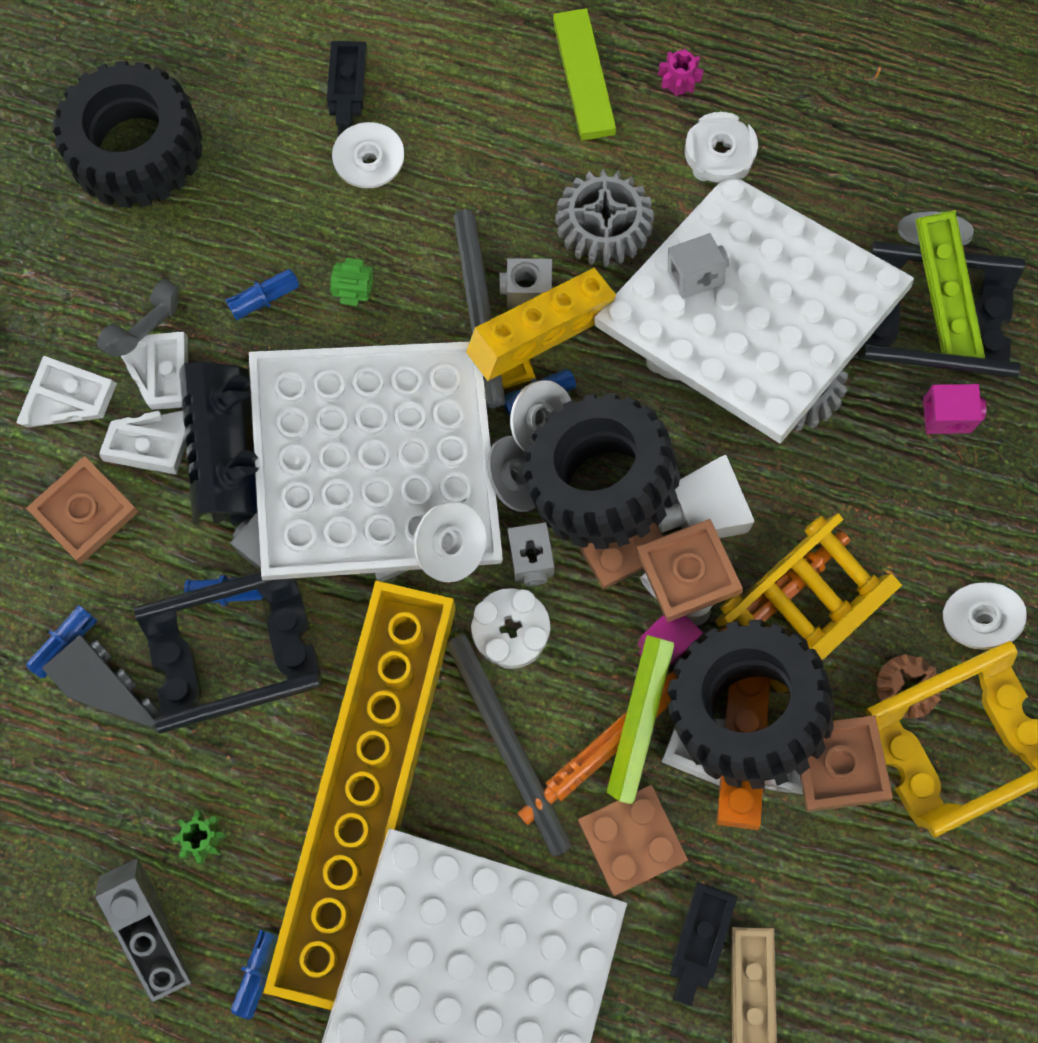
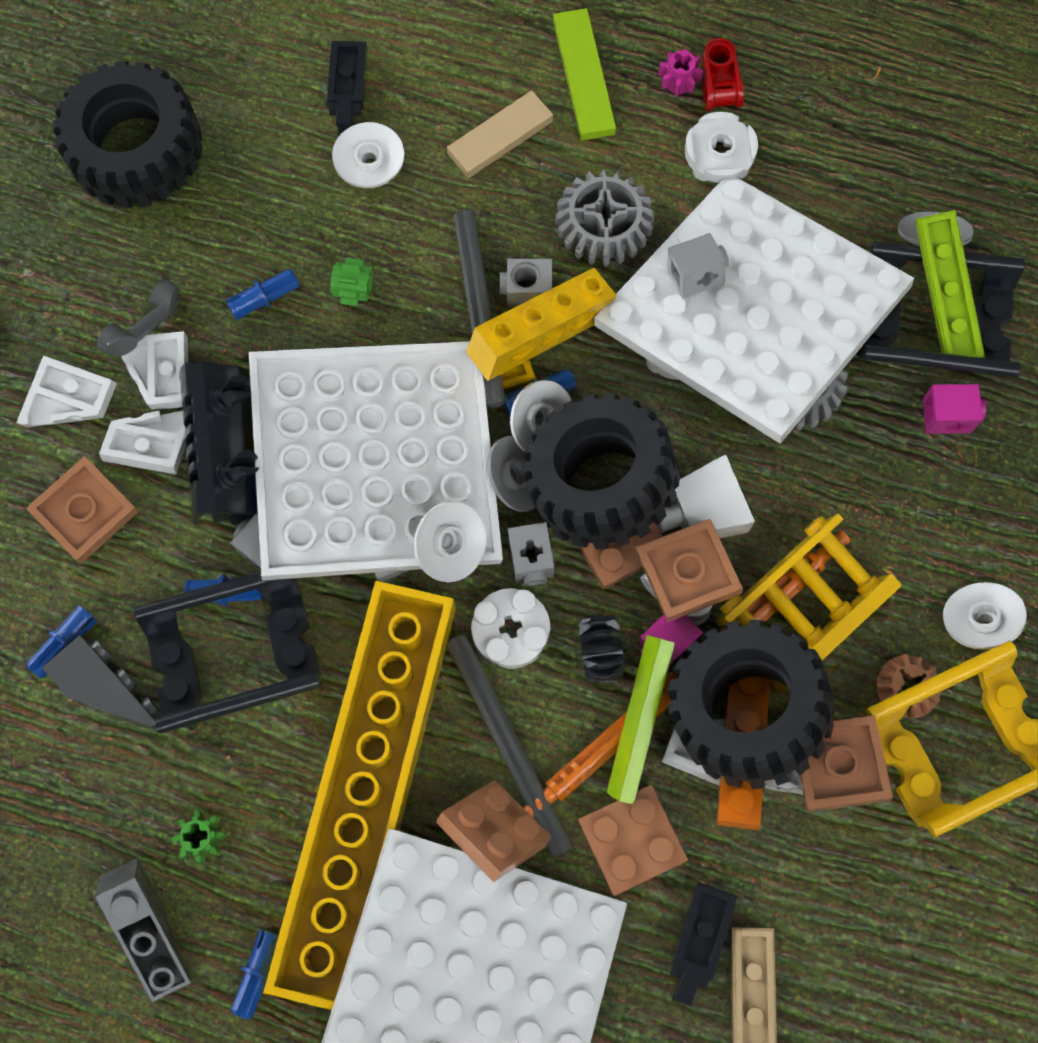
(493, 830): none -> nougat plate
(500, 134): none -> tan tile
(601, 649): none -> black gear
(722, 81): none -> red piece

